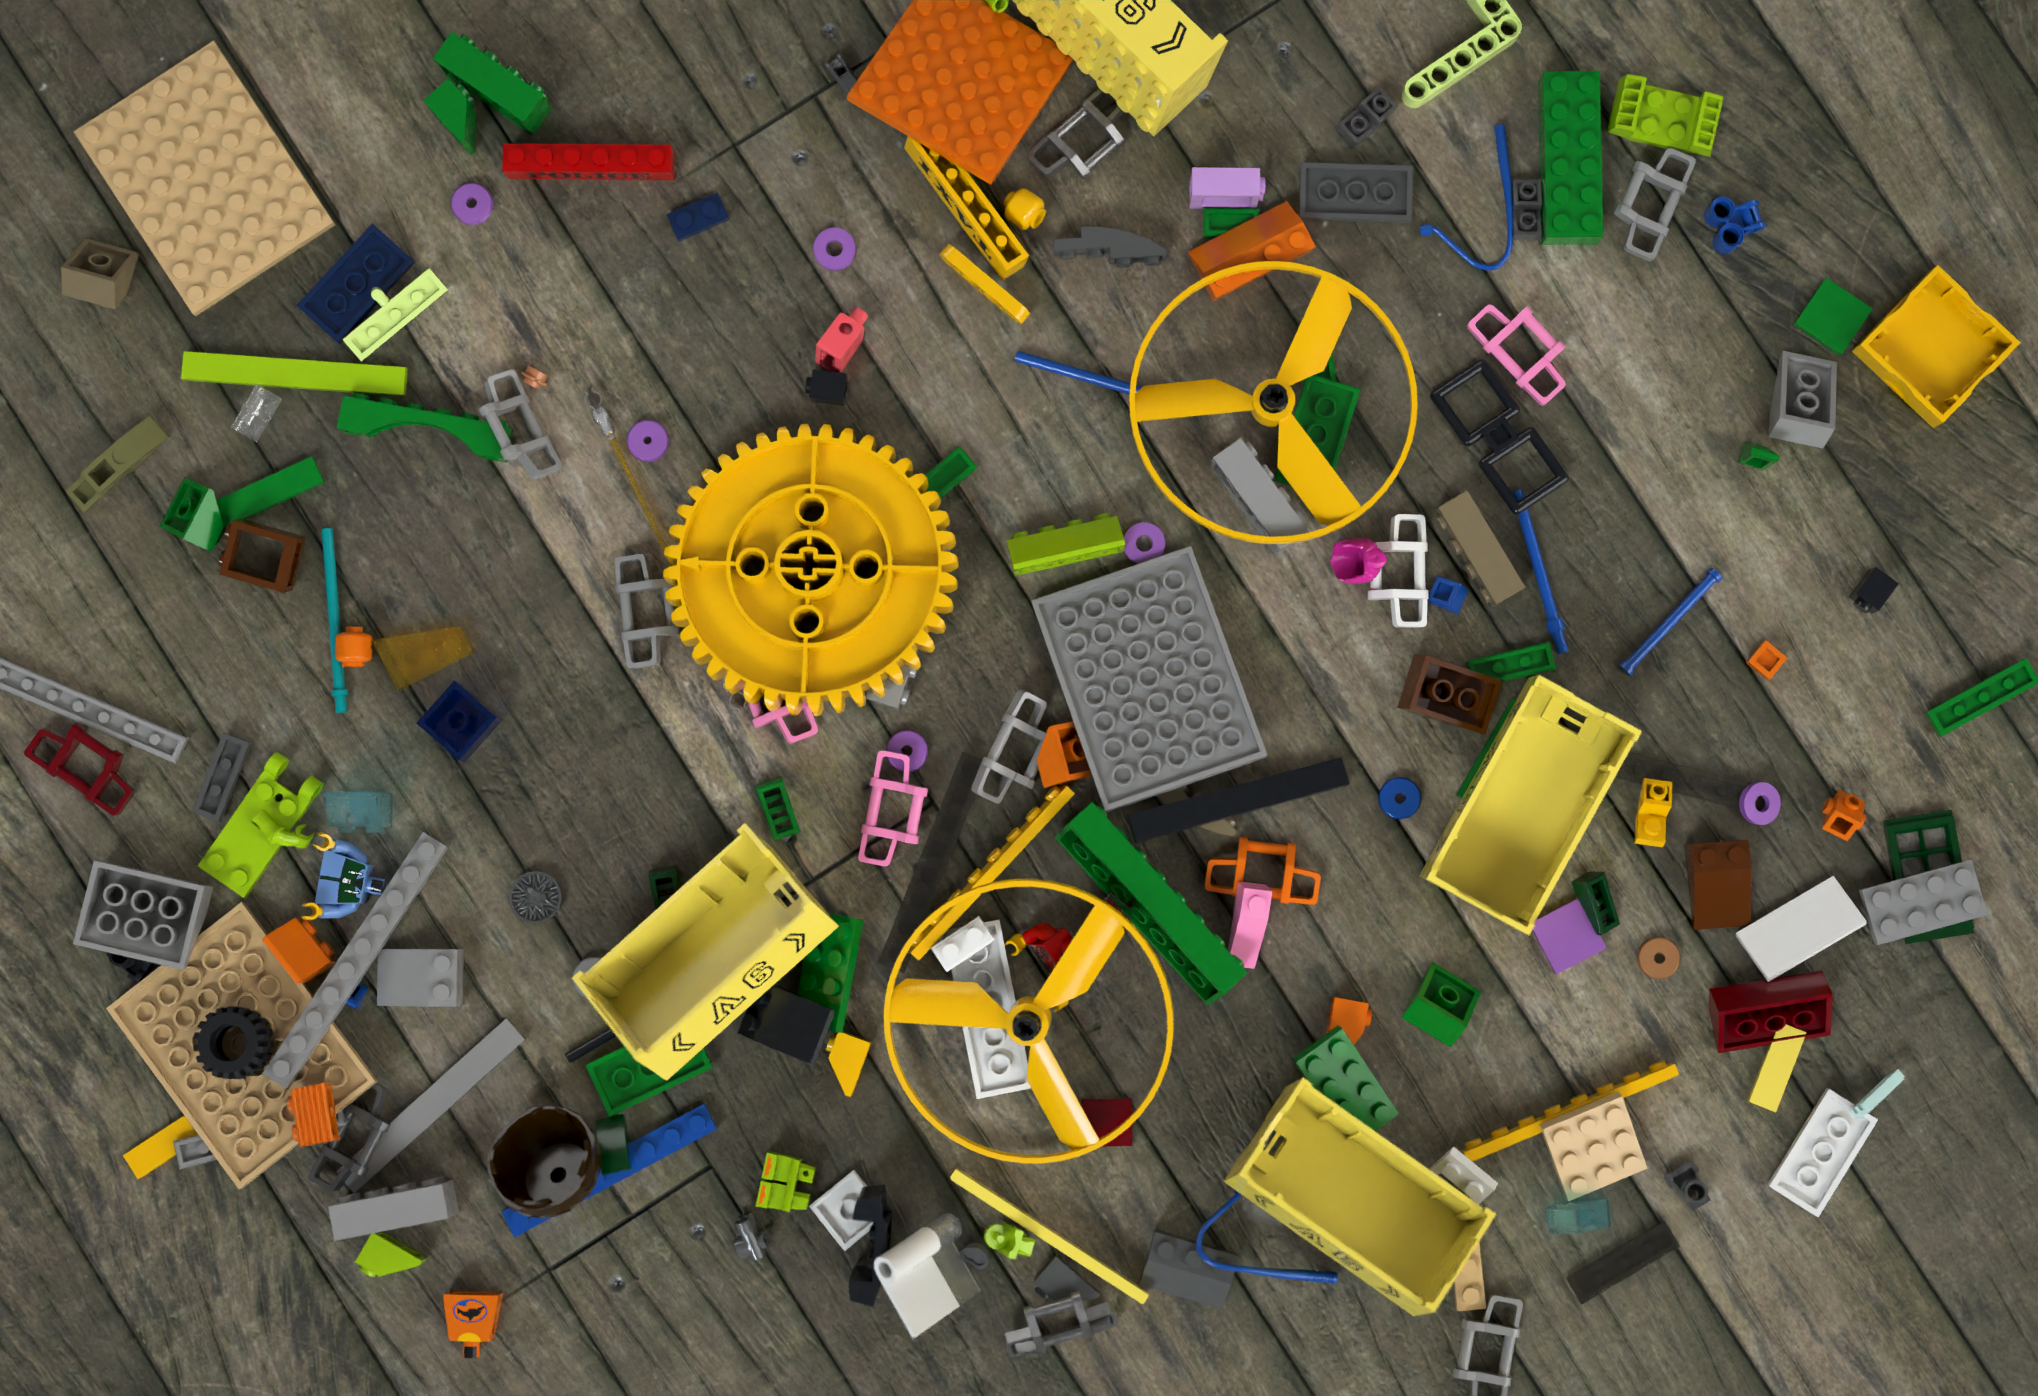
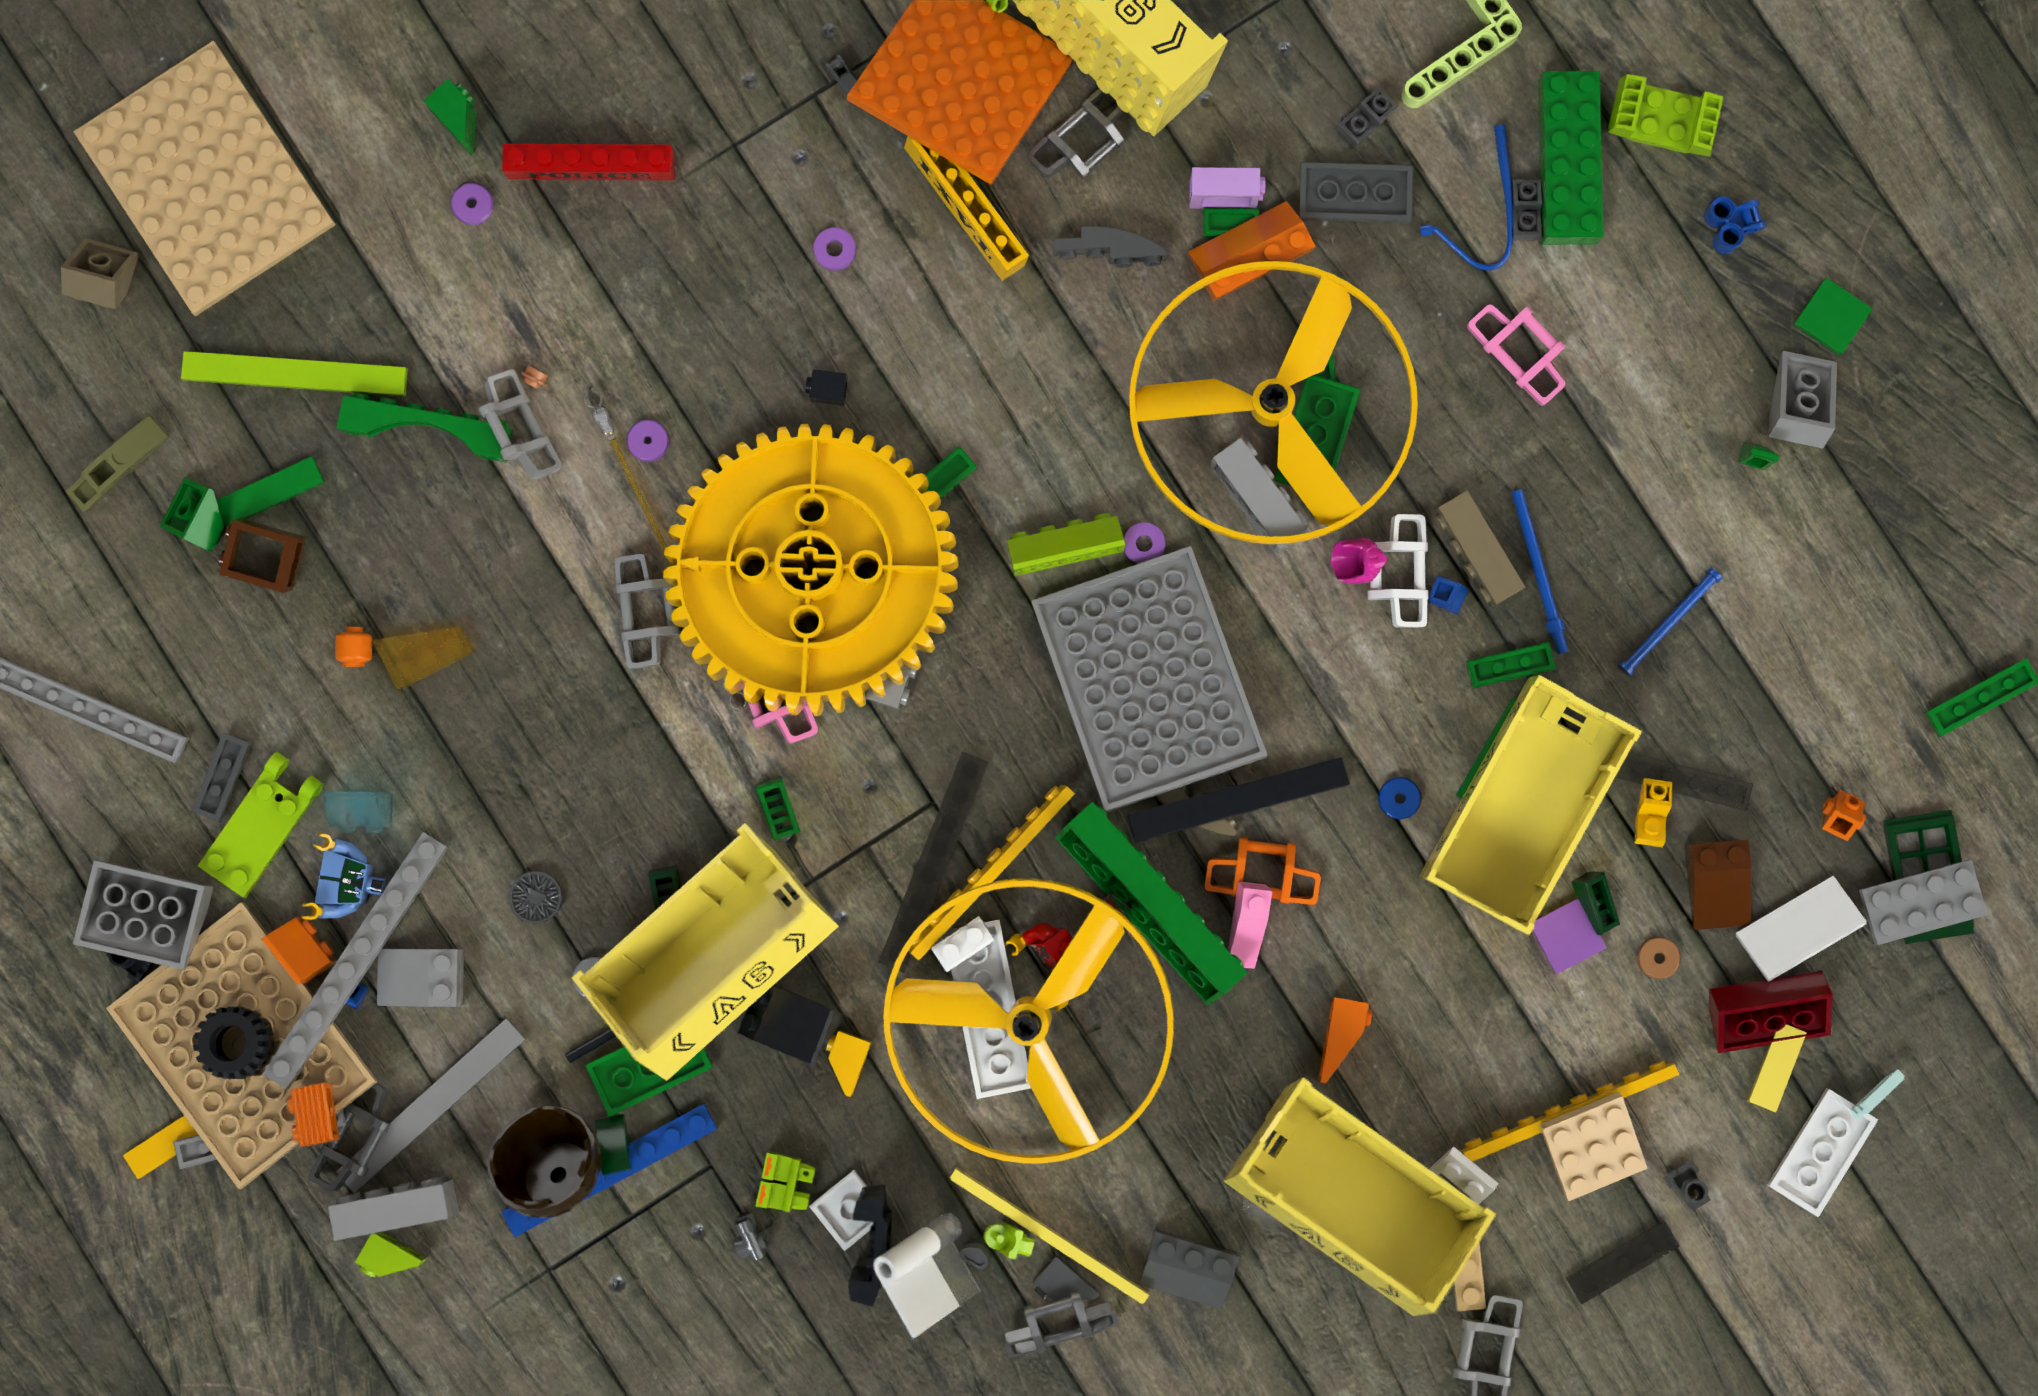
(70, 743): dark red bar -> none
(256, 413): clear hips -> none
(279, 835): lime piece -> none
(339, 692): teal bar -> none
(344, 292): dark blue plate -> none
(394, 313): yellowish green plate -> none
(459, 721): clear blue brick -> none
(472, 1318): orange torso -> none
(492, 83): green brick -> none
(698, 217): dark blue plate -> none
(830, 969): green plate -> none
(841, 340): coral torso -> none
(870, 827): bright pink bar -> none
(911, 739): medium lavender piece -> none
(984, 284): yellow beam -> none
(990, 762): light grey bar -> none
(1024, 209): yellow head -> none
(1062, 756): orange slope -> none
(1074, 372): blue bar -> none
(1107, 1115): dark red piece -> none
(1293, 1274): blue piece -> none
(1345, 1079): green plate -> none
(1441, 1005): green slope -> none
(1449, 694): reddish brown slope -> none
(1499, 436): black bar -> none
(1578, 1216): clear light blue slope -> none
(1645, 172): light grey bar -> none
(1748, 799): medium lavender piece -> none
(1766, 660): orange plate -> none
(1873, 591): black brick -> none
(1935, 347): yellow tile -> none

